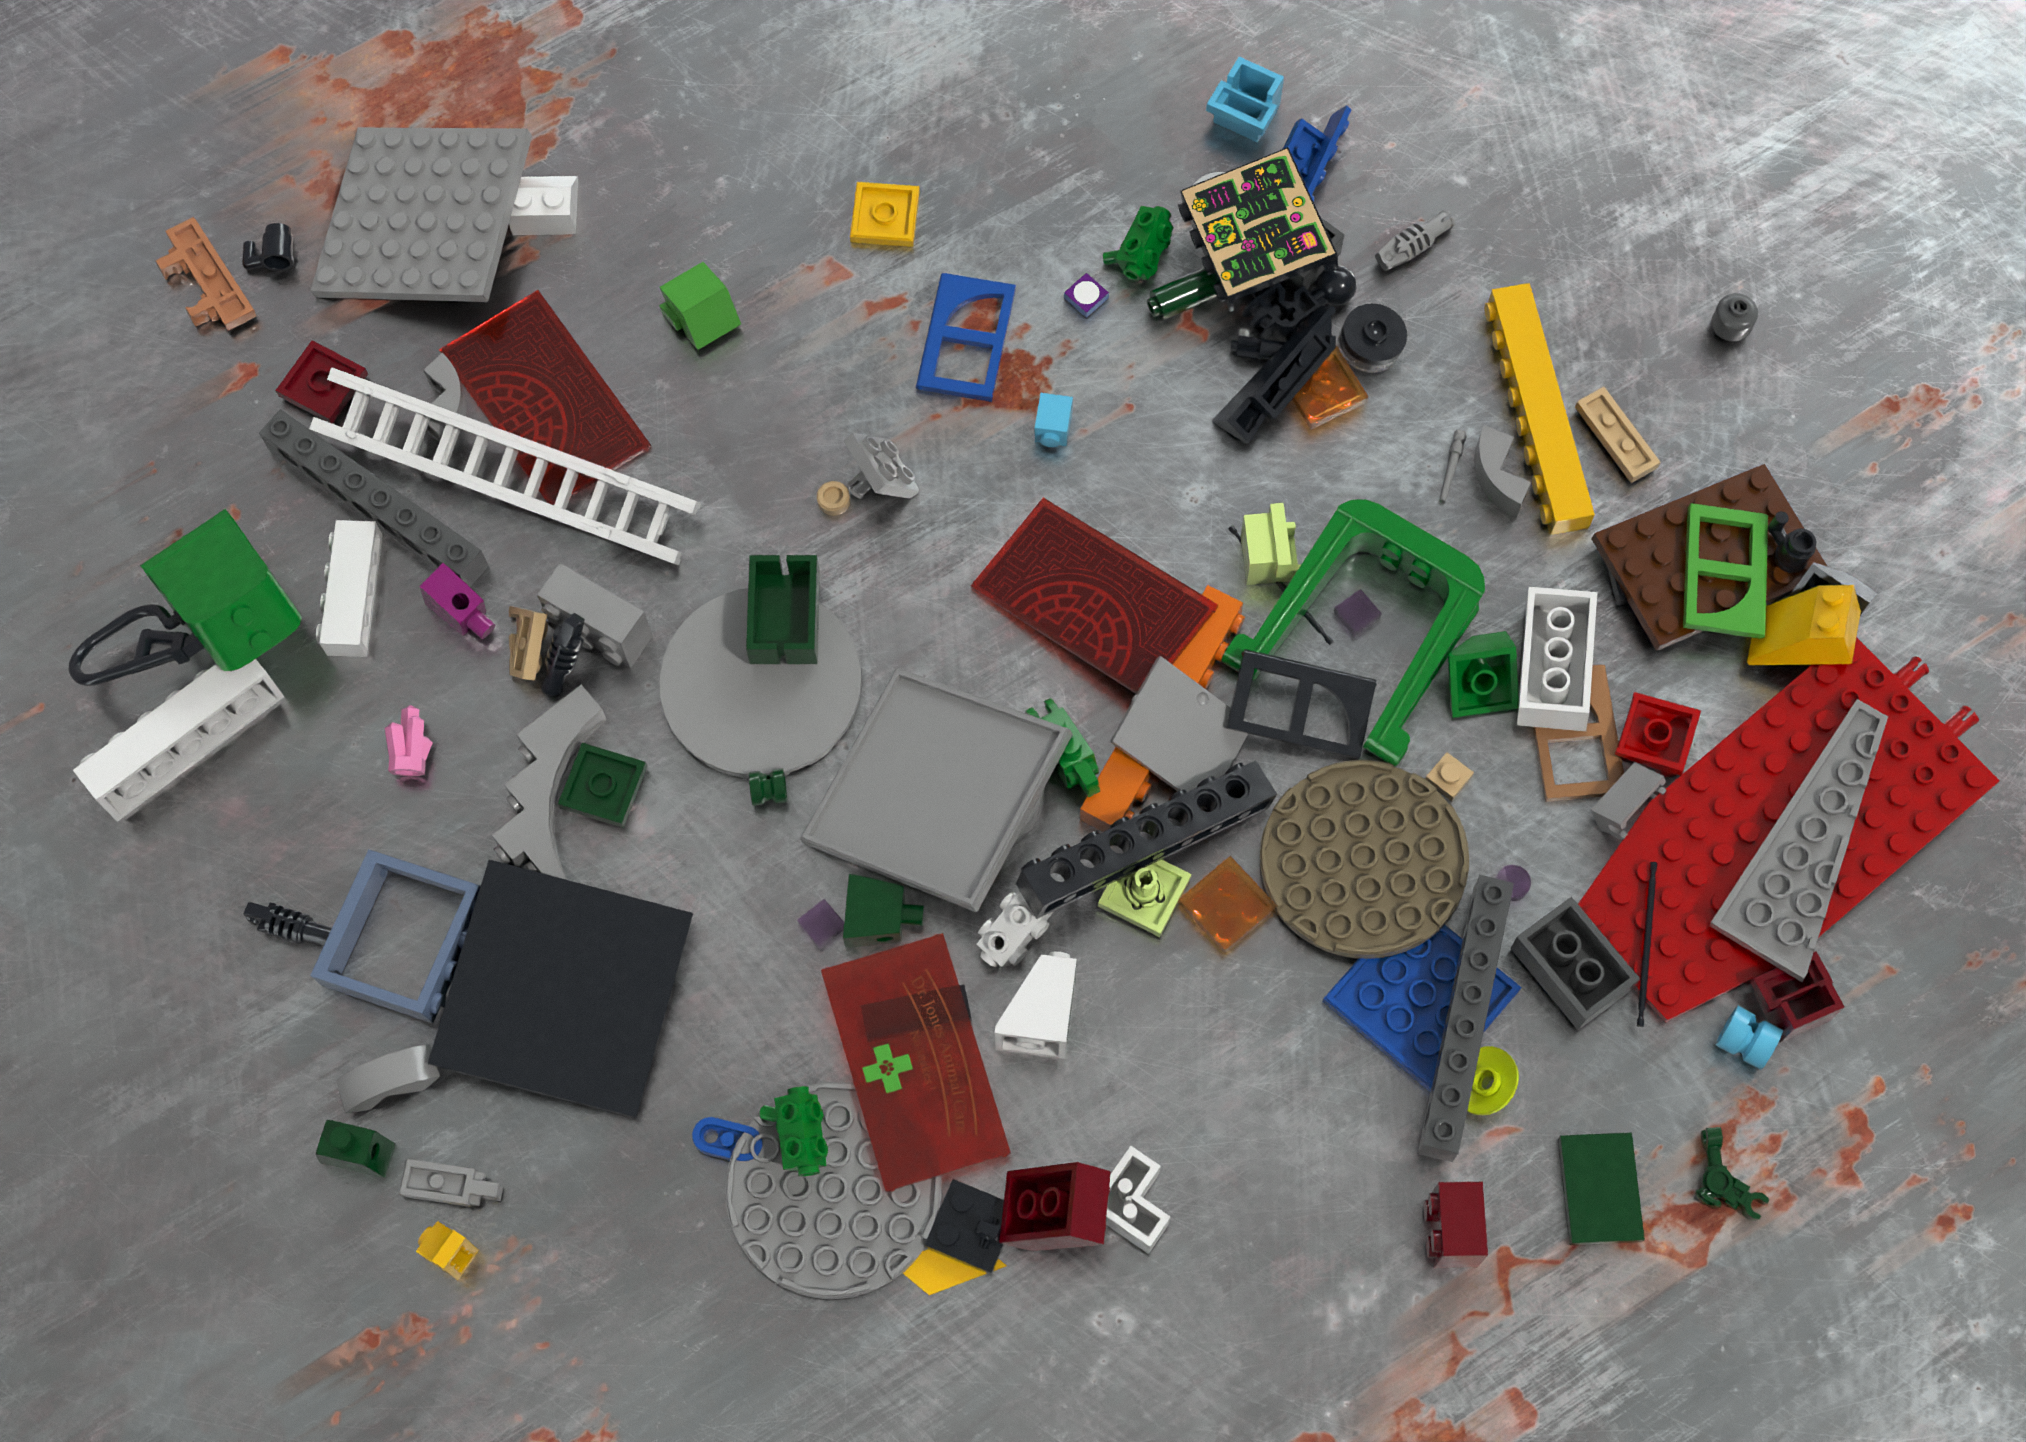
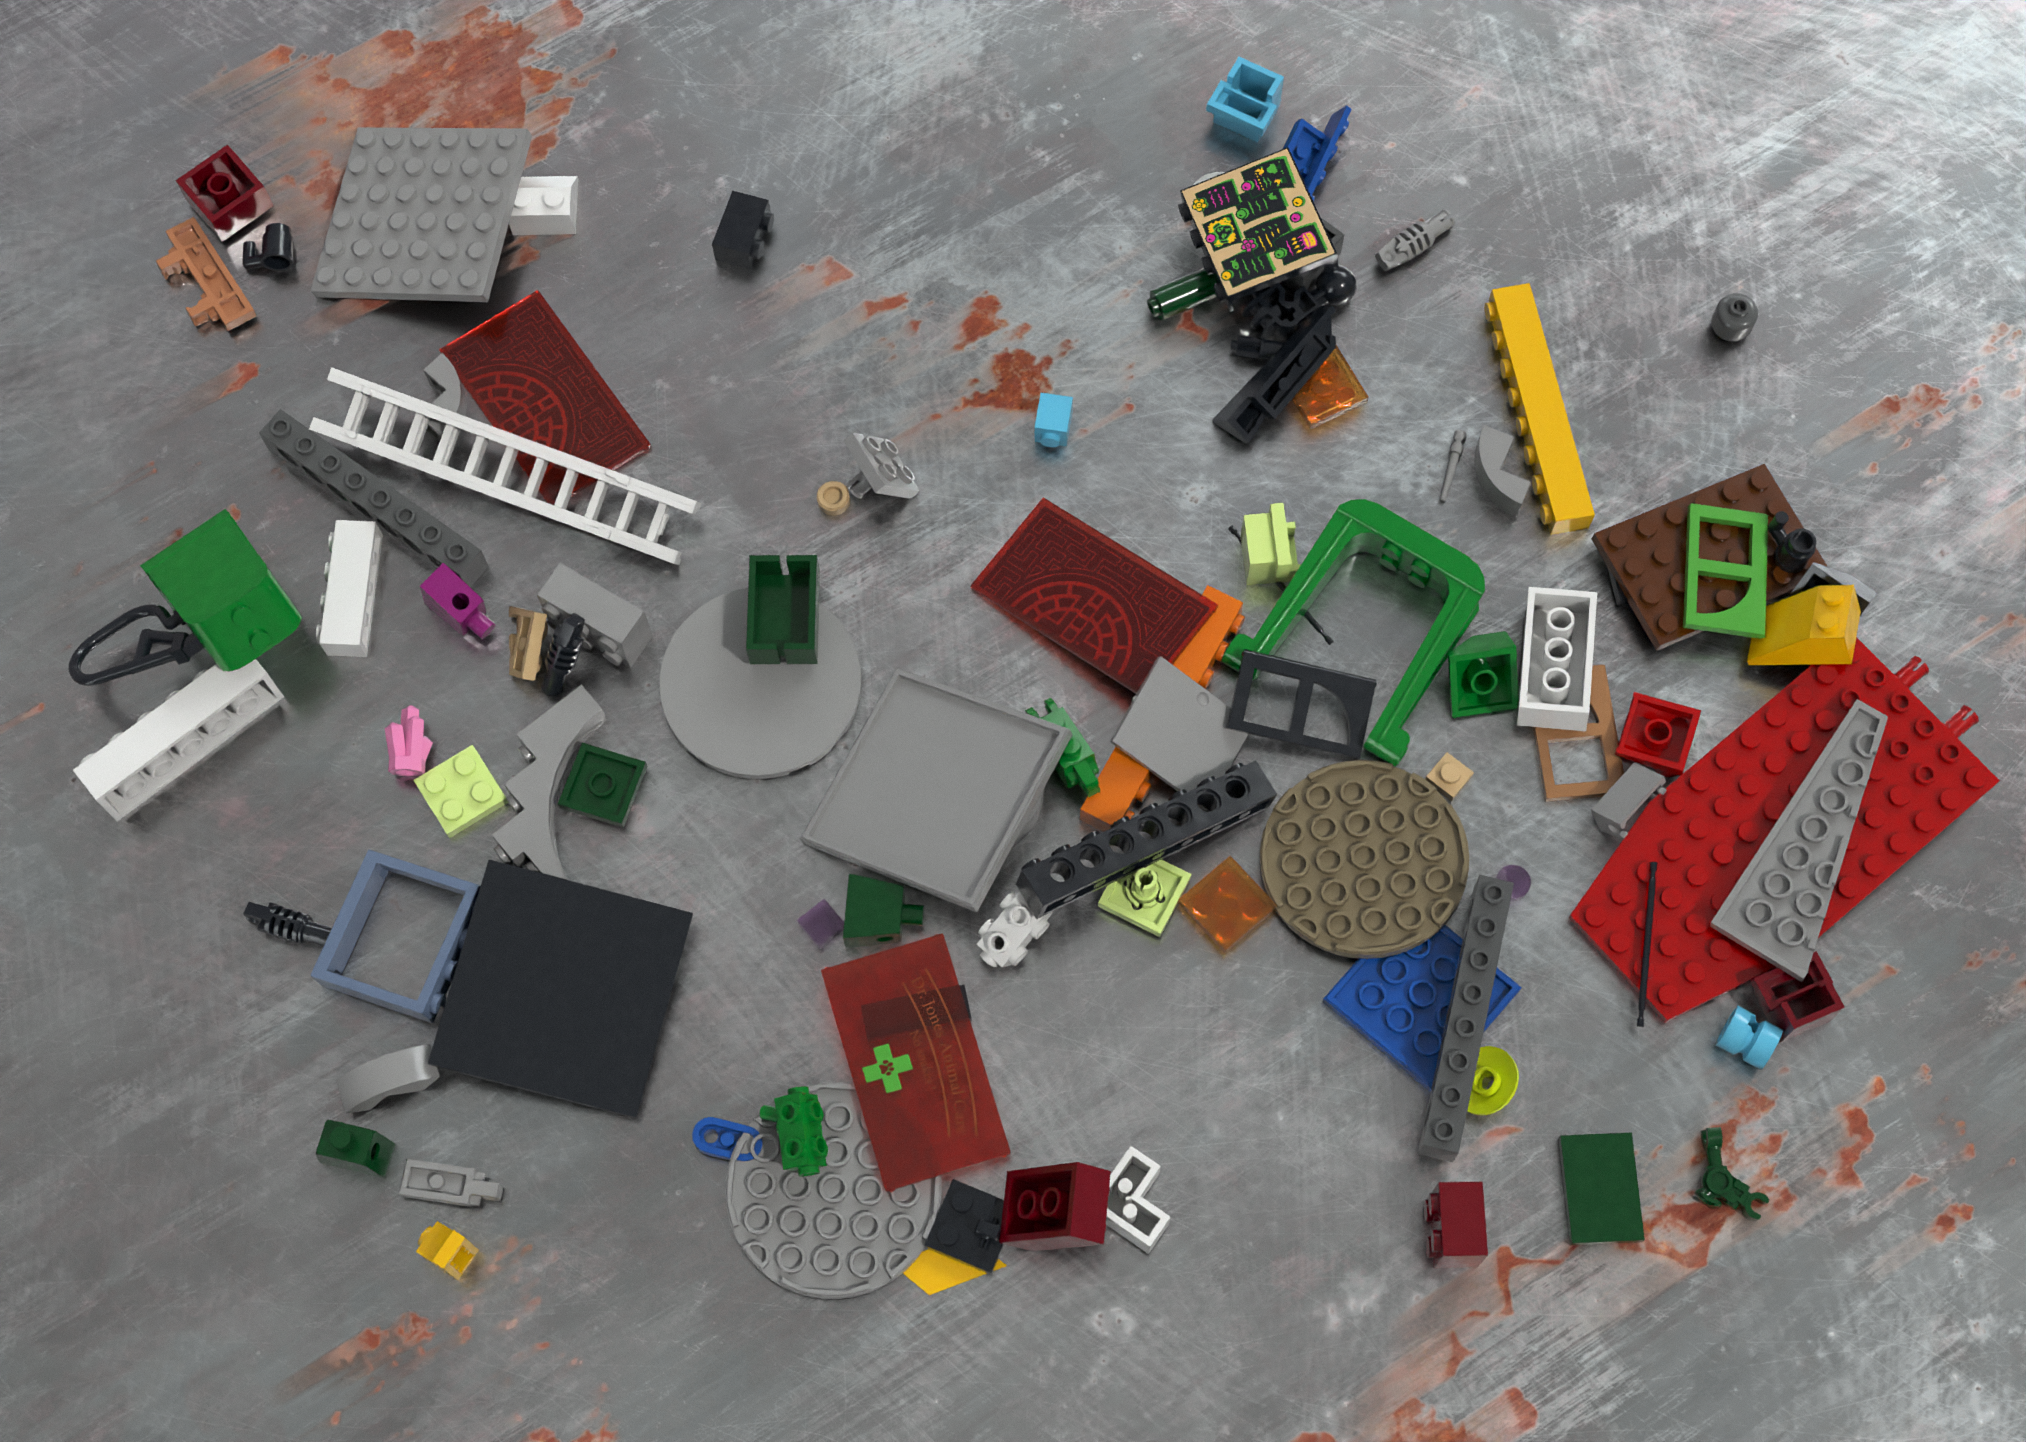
(224, 193): none -> dark red brick
(308, 384): dark red plate -> none
(461, 791): none -> yellowish green plate
(699, 305): bright green plate -> none
(742, 230): none -> black brick
(767, 787): dark green wheel -> none
(885, 214): yellow tile -> none
(952, 294): blue window -> none
(1041, 1009): white slope -> none
(1086, 295): tile -> none
(1143, 243): green brick -> none
(1357, 612): clear purple tile -> none
(1372, 338): black piece -> none
(1574, 963): dark grey brick -> none
(1617, 434): tan plate -> none

